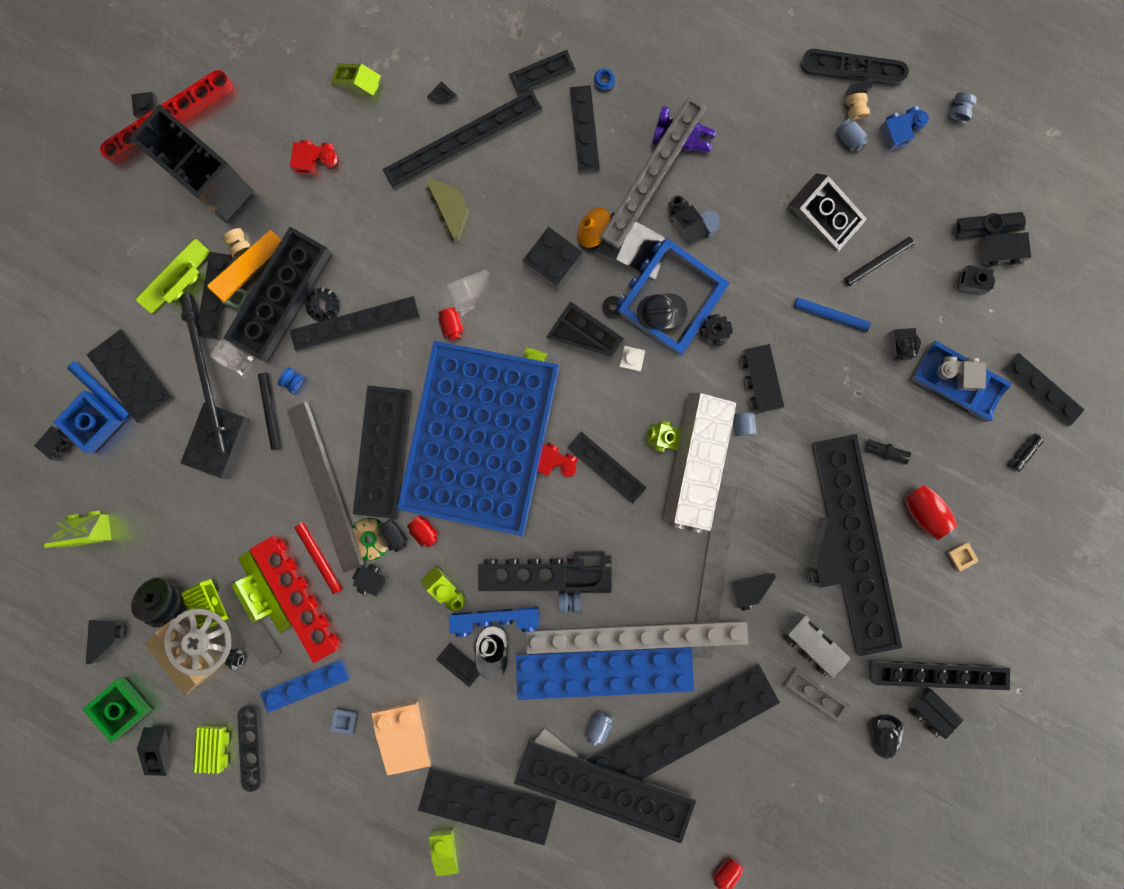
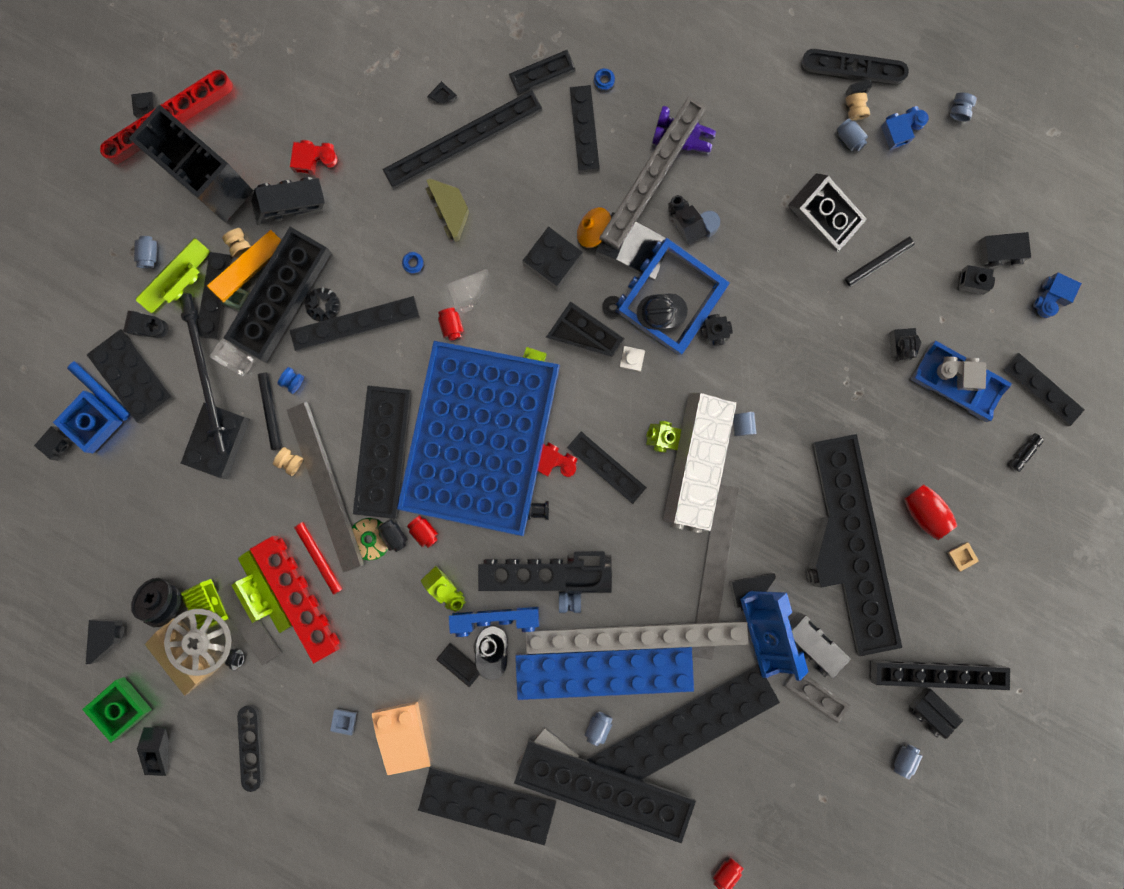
(80, 531): lime slope -> none
(142, 325): none -> black piece
(145, 252): none -> sand blue brick
(210, 749): lime brick -> none
(287, 198): none -> black wedge
(288, 462): none -> tan wheel
(304, 686): blue plate -> none
(356, 78): lime slope -> none
(369, 580): black brick -> none
(412, 256): none -> blue plate
(443, 852): lime slope -> none
(539, 510): none -> black bush
(761, 379): black brick -> none
(766, 615): none -> blue piece
(832, 314): blue piece -> none
(887, 451): black pin -> none
(887, 740): black piece -> none
(907, 761): none -> sand blue brick
(1002, 224): black piece -> none
(1056, 289): none -> blue brick

